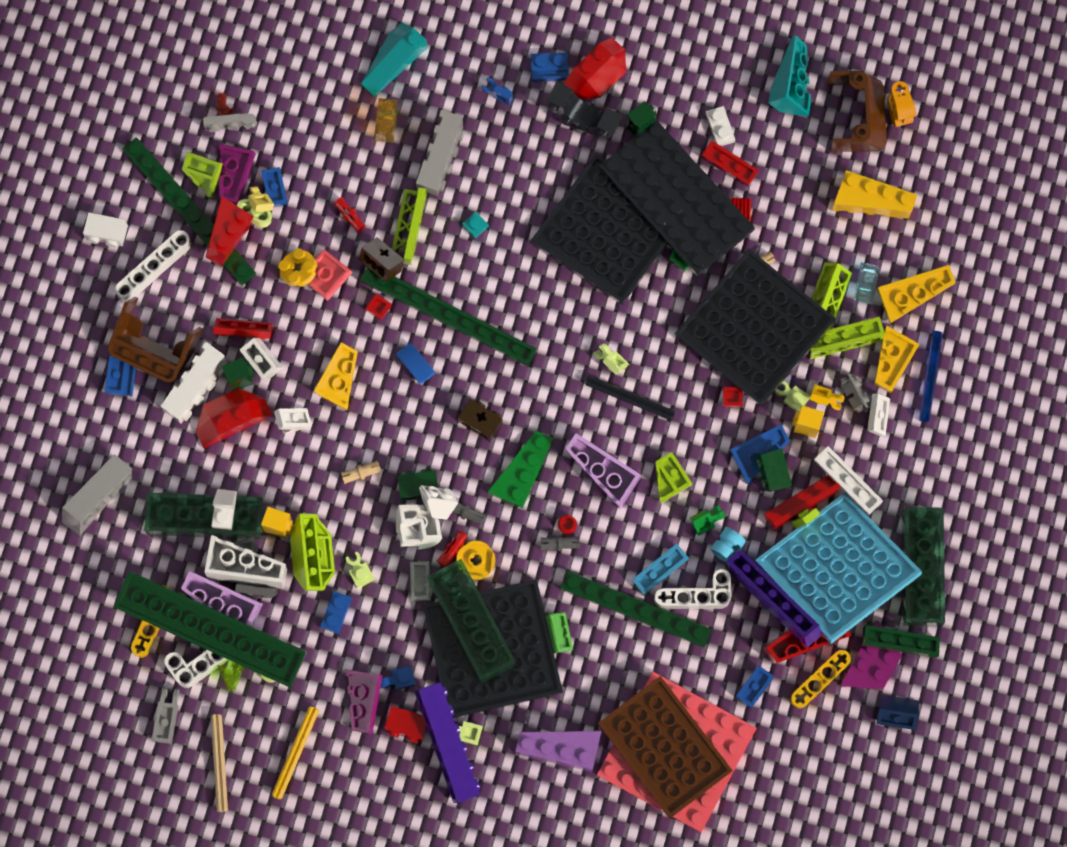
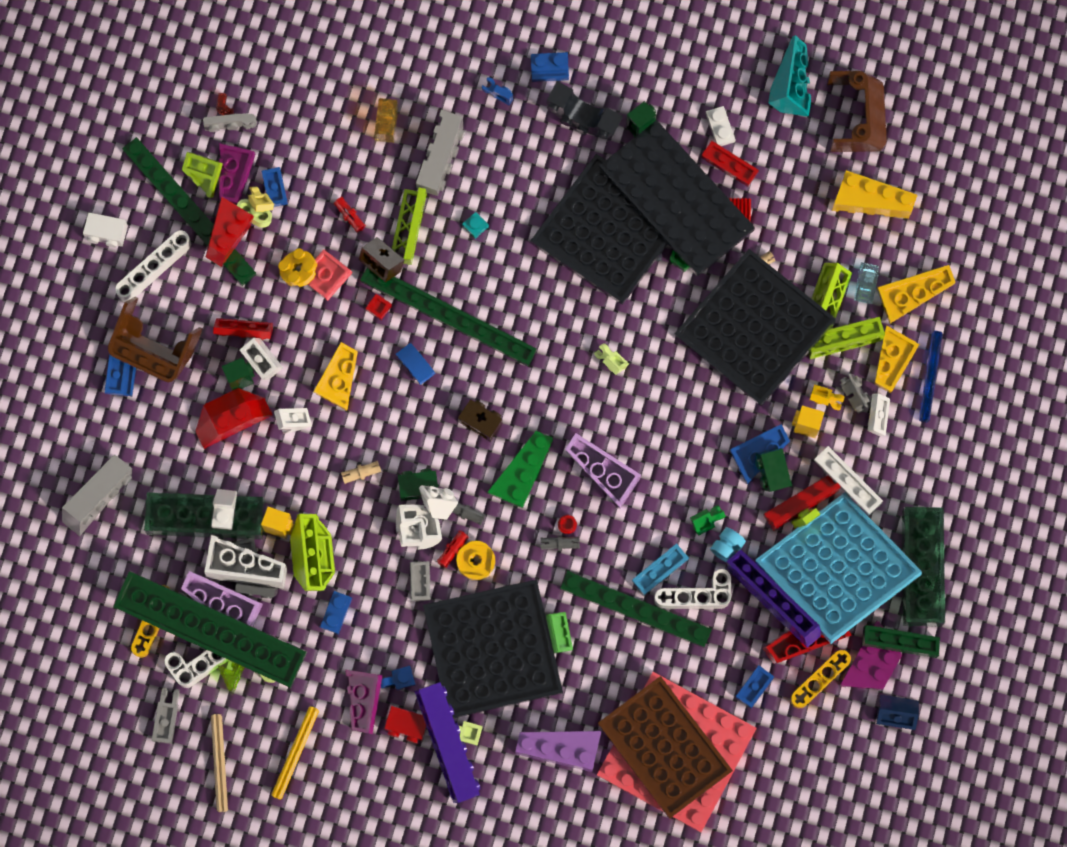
(194, 384): white wedge -> none
(360, 573): yellowish green plate -> none
(396, 54): teal wedge -> none
(471, 621): clear green brick -> none
(598, 70): red wedge -> none
(630, 397): black axle -> none
(670, 477): lime wing -> none
(732, 397): red plate -> none
(794, 398): yellowish green plate -> none
(903, 107): light orange piece -> none

